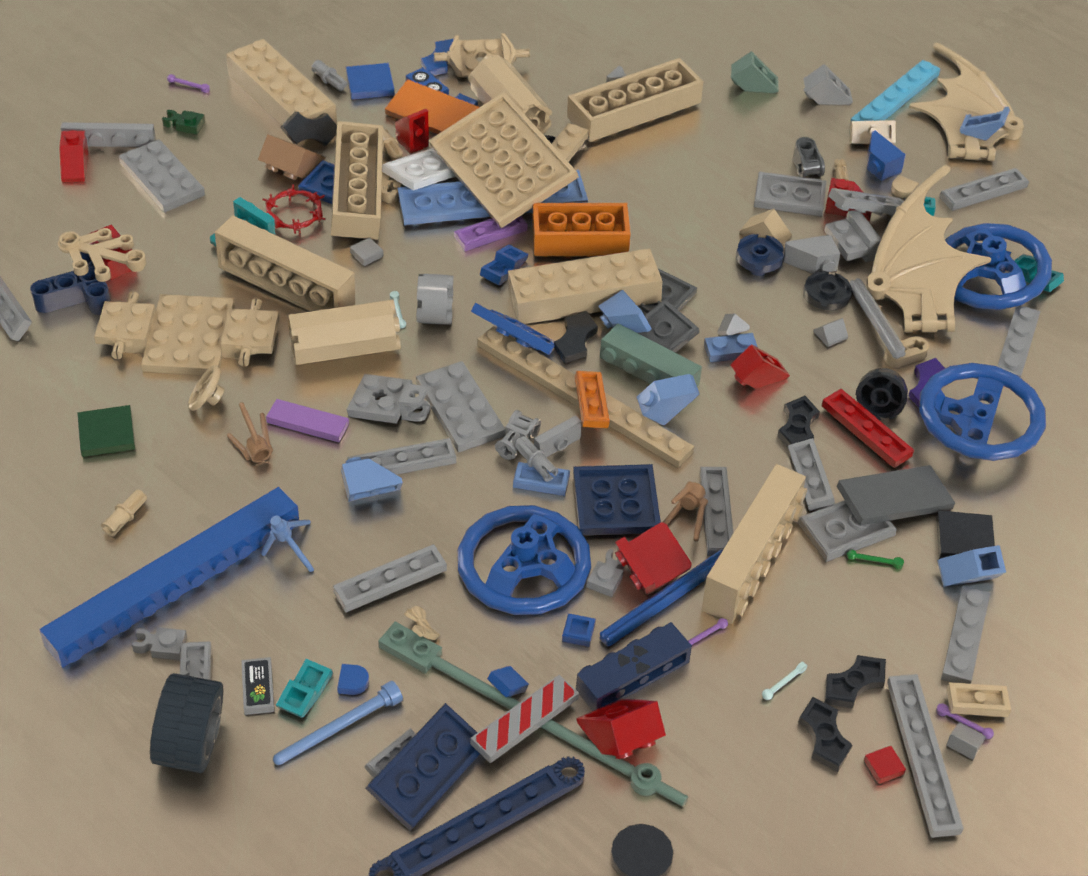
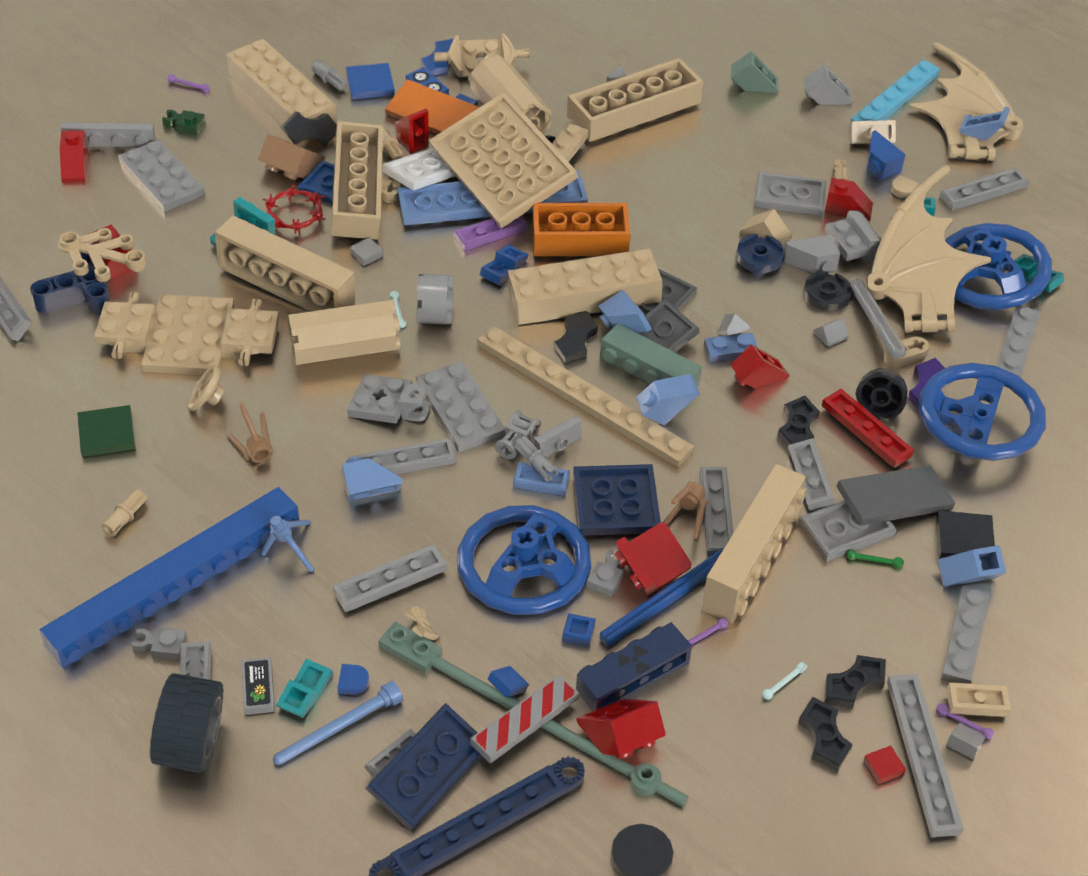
(307, 420): medium lavender tile -> none
(509, 326): blue wing -> none
(592, 399): orange tile -> none
(808, 158): dark grey piece -> none
(865, 202): light grey plate -> none

